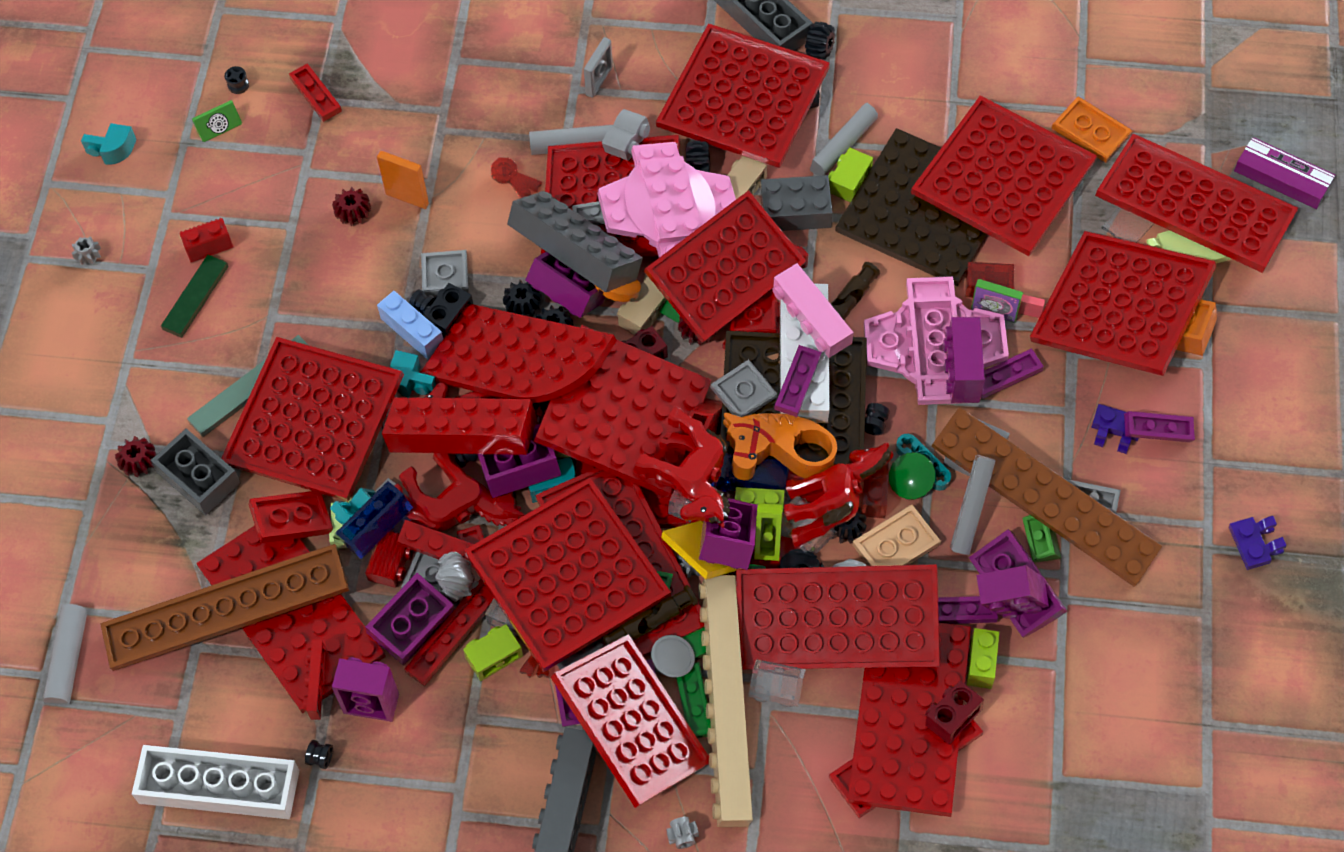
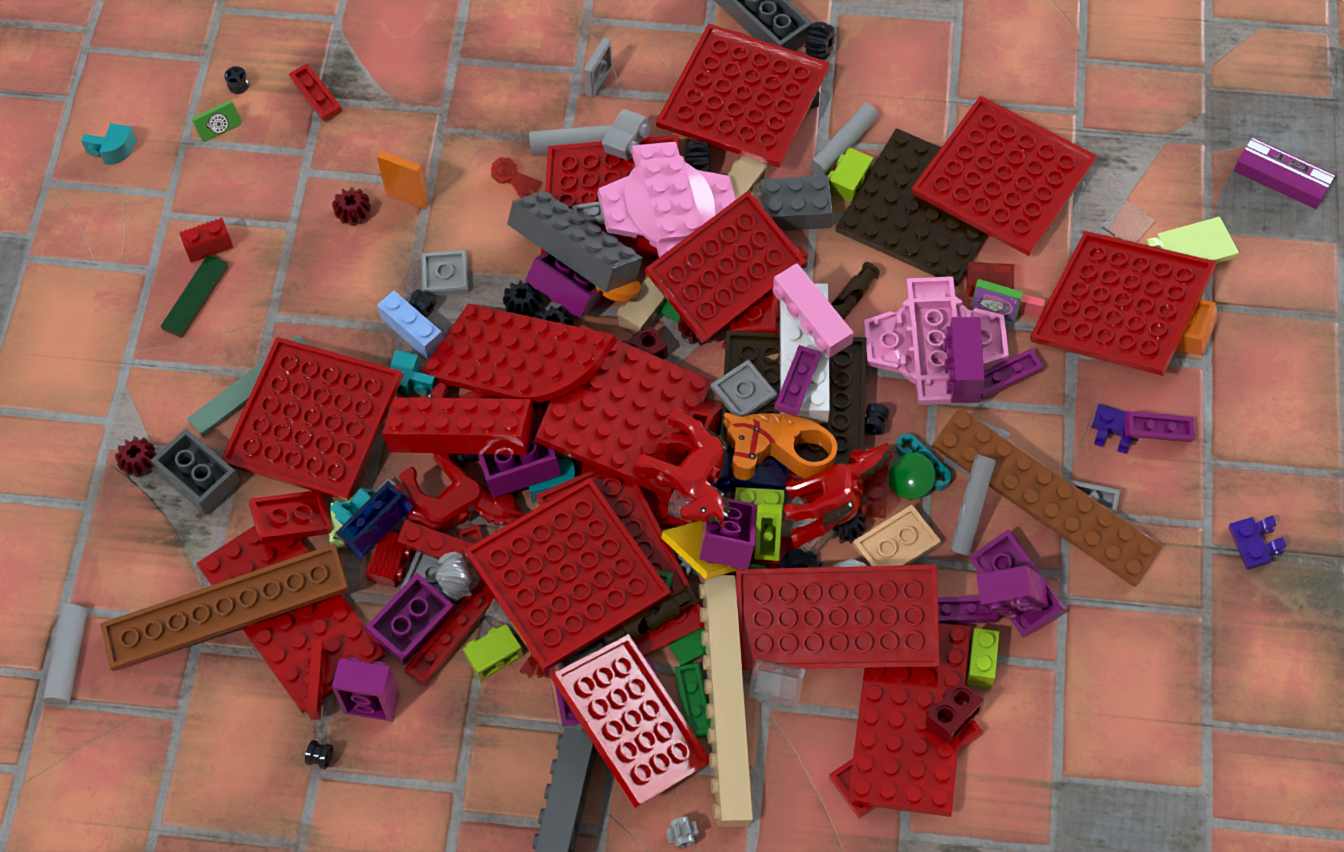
(86, 250): light grey gear -> none
(216, 782): white brick -> none
(449, 311): black brick -> none
(673, 656): light grey piece -> none
(1041, 540): bright green slope -> none
(1091, 129): orange tile -> none
(1197, 202): red plate -> none

